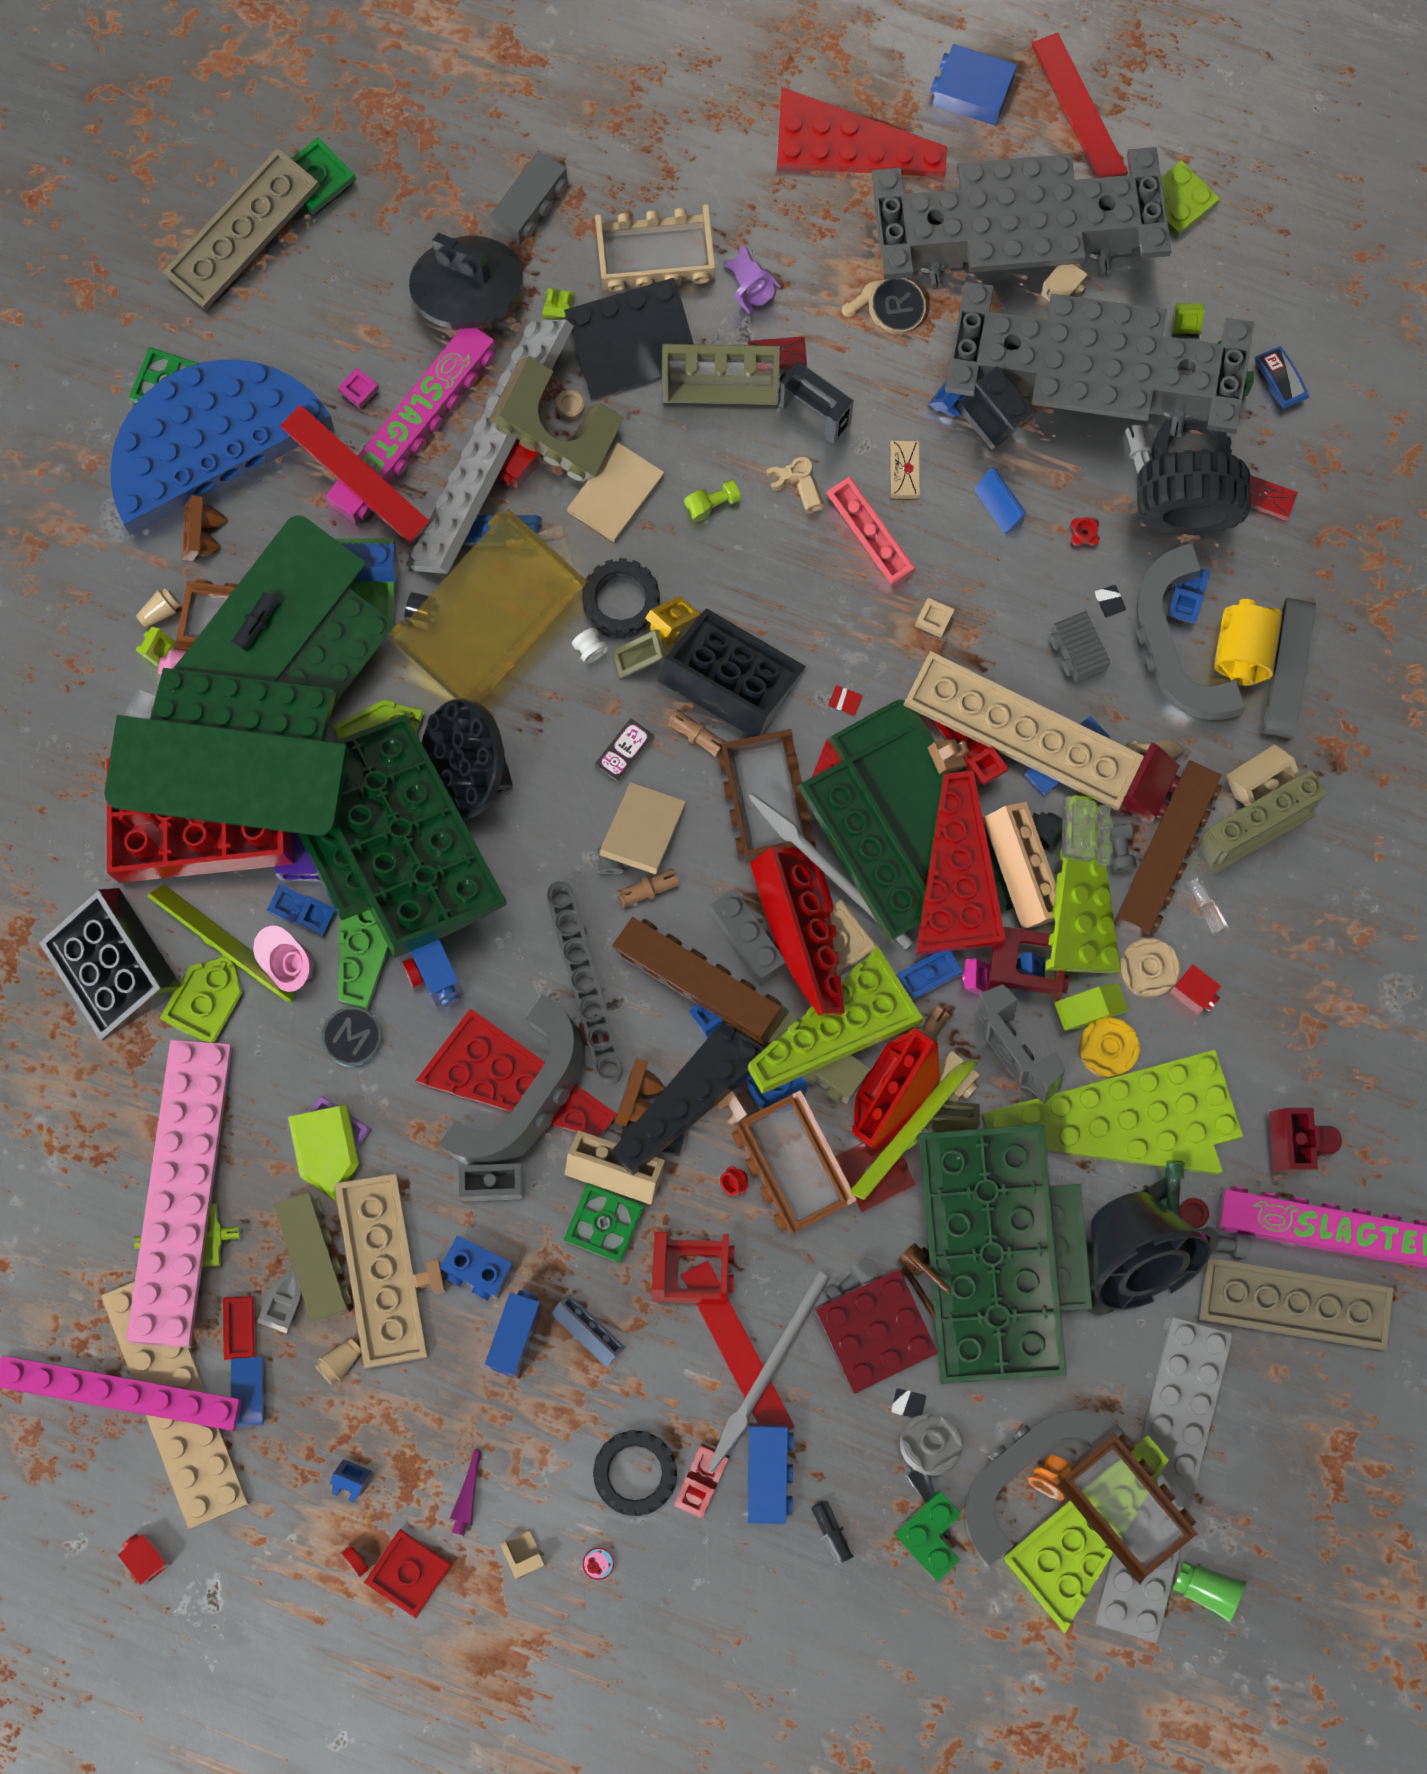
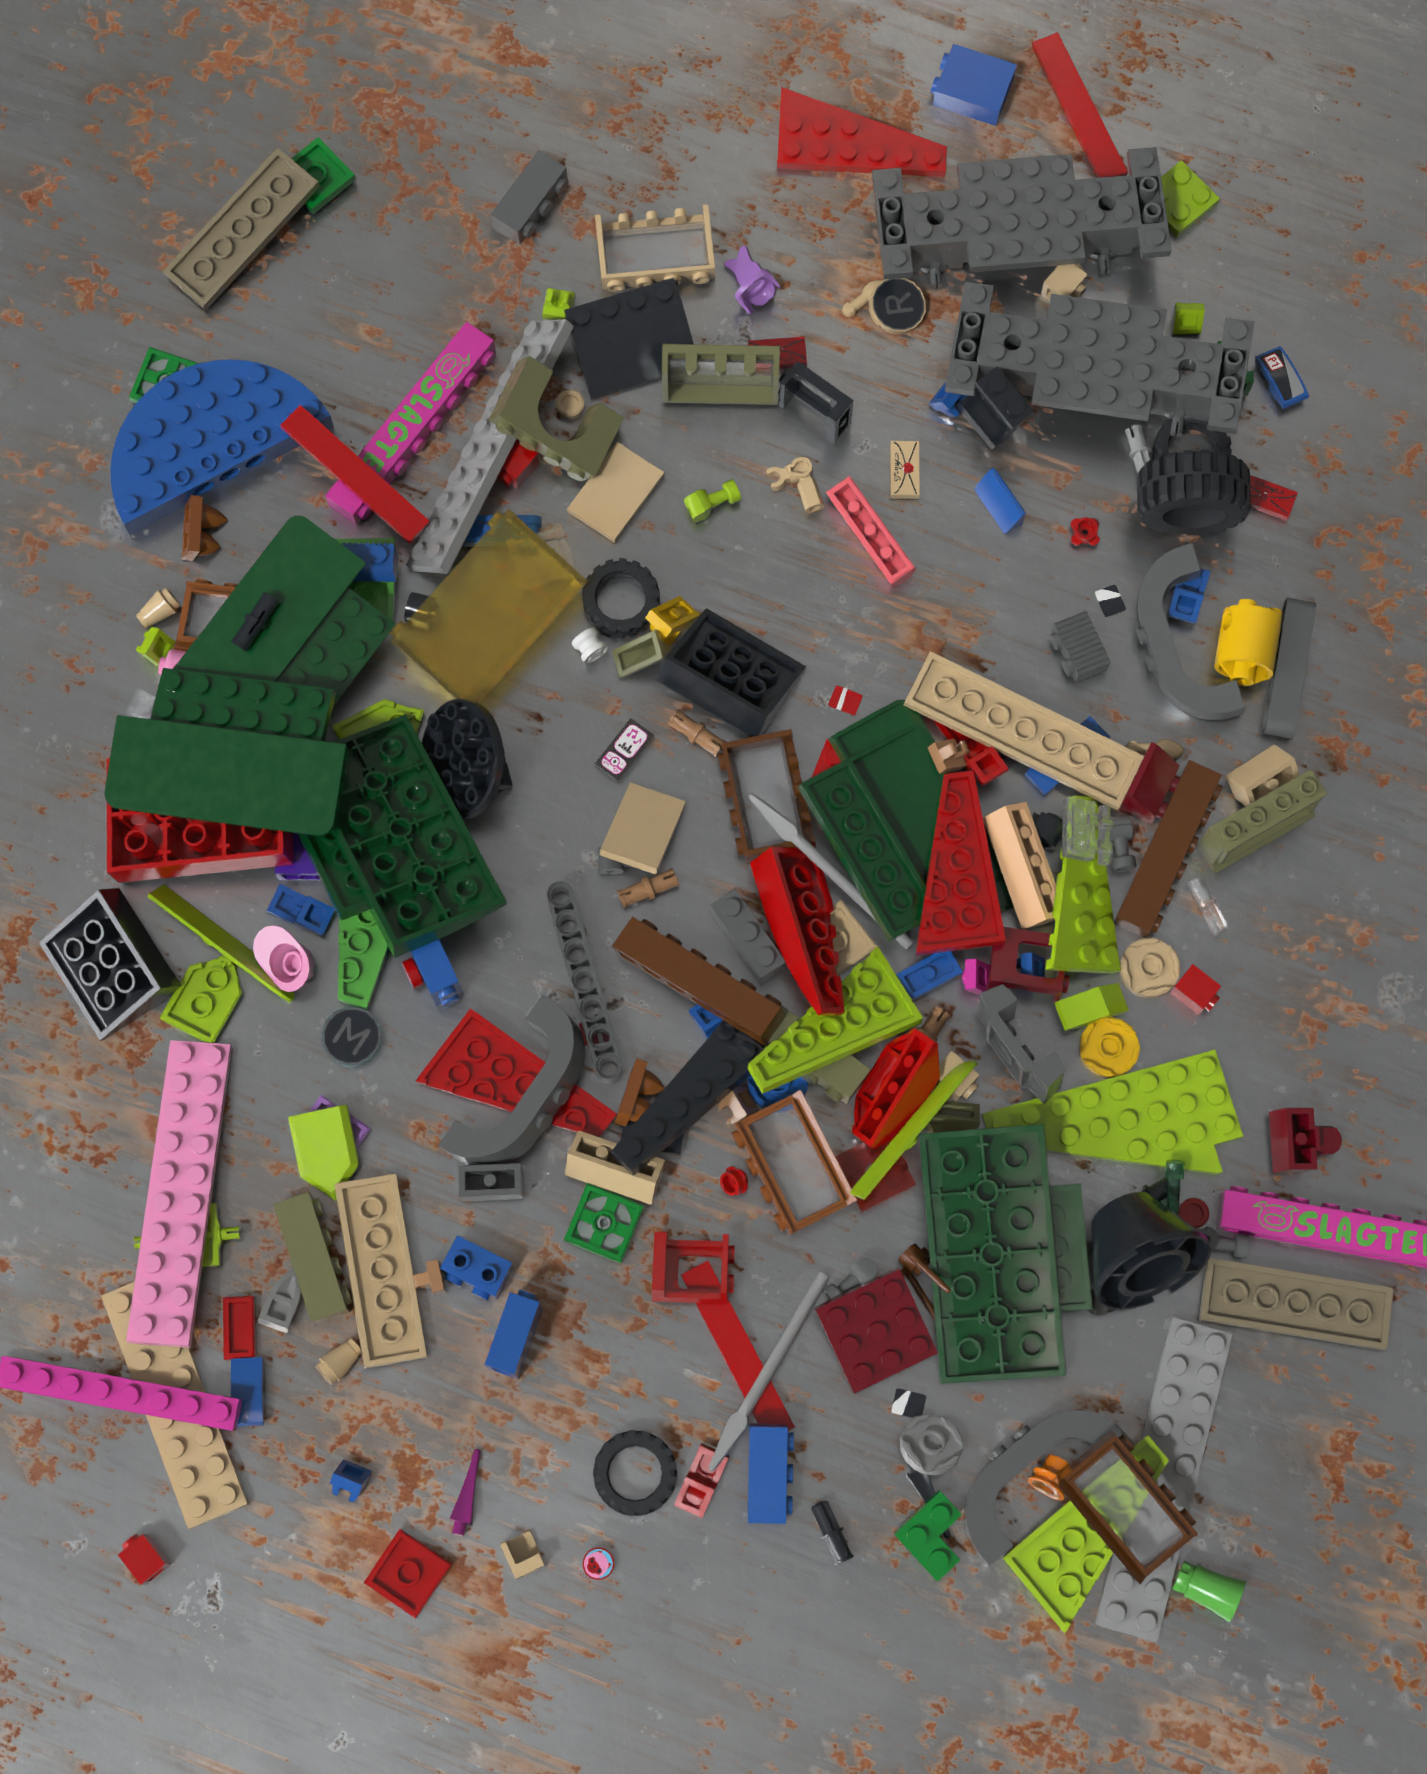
(354, 1561): red tile -> none
(358, 388): dark pink plate -> none
(466, 281): black bracket -> none
(587, 1330): sand blue piece -> none
(934, 617): tan plate -> none

